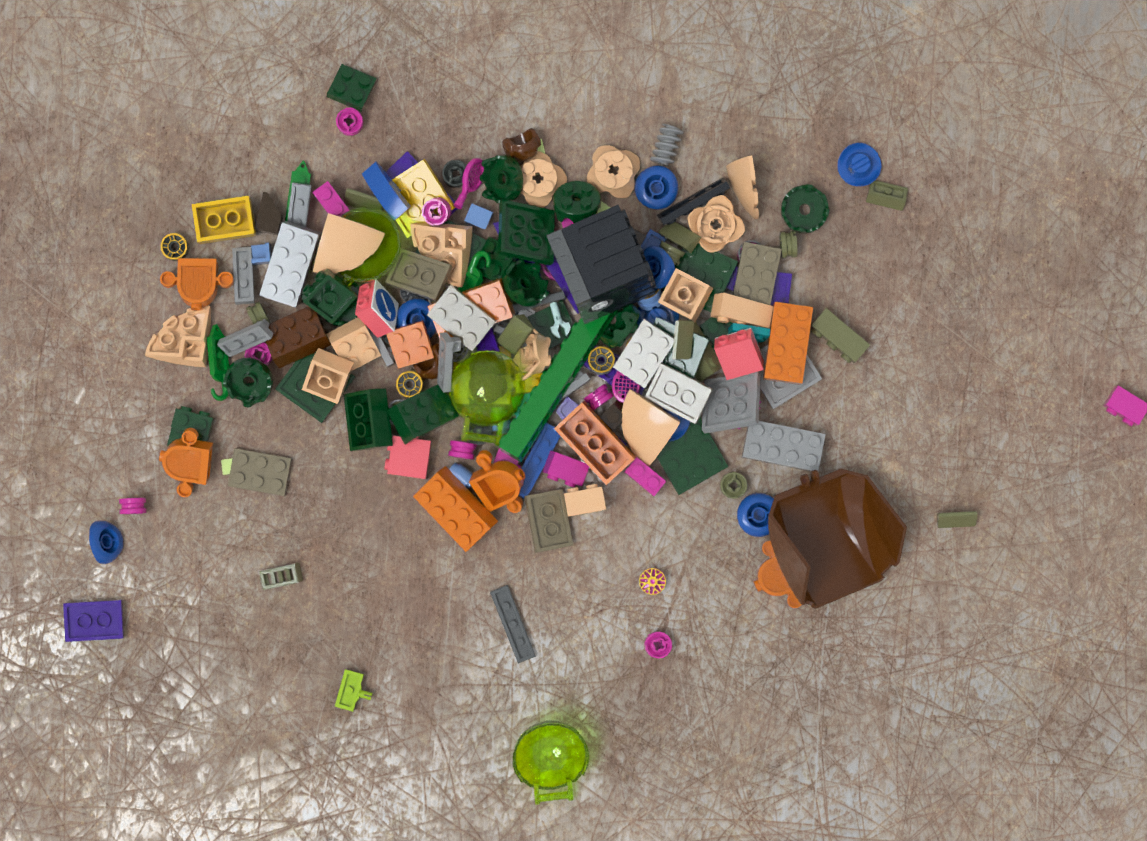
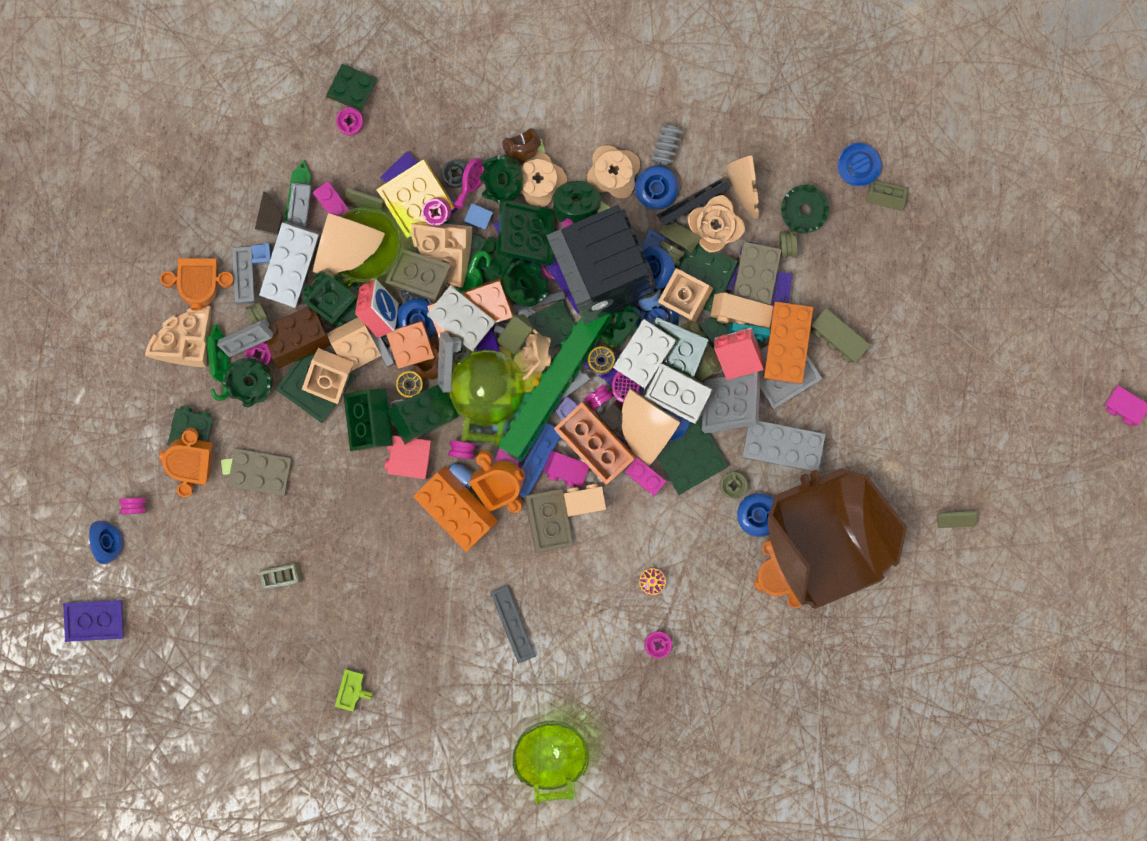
(167, 243): wheel -> none
(223, 220): yellow brick -> none
(386, 191): blue slope -> none
(558, 321): light aqua bar -> none
(683, 339): olive slope -> none

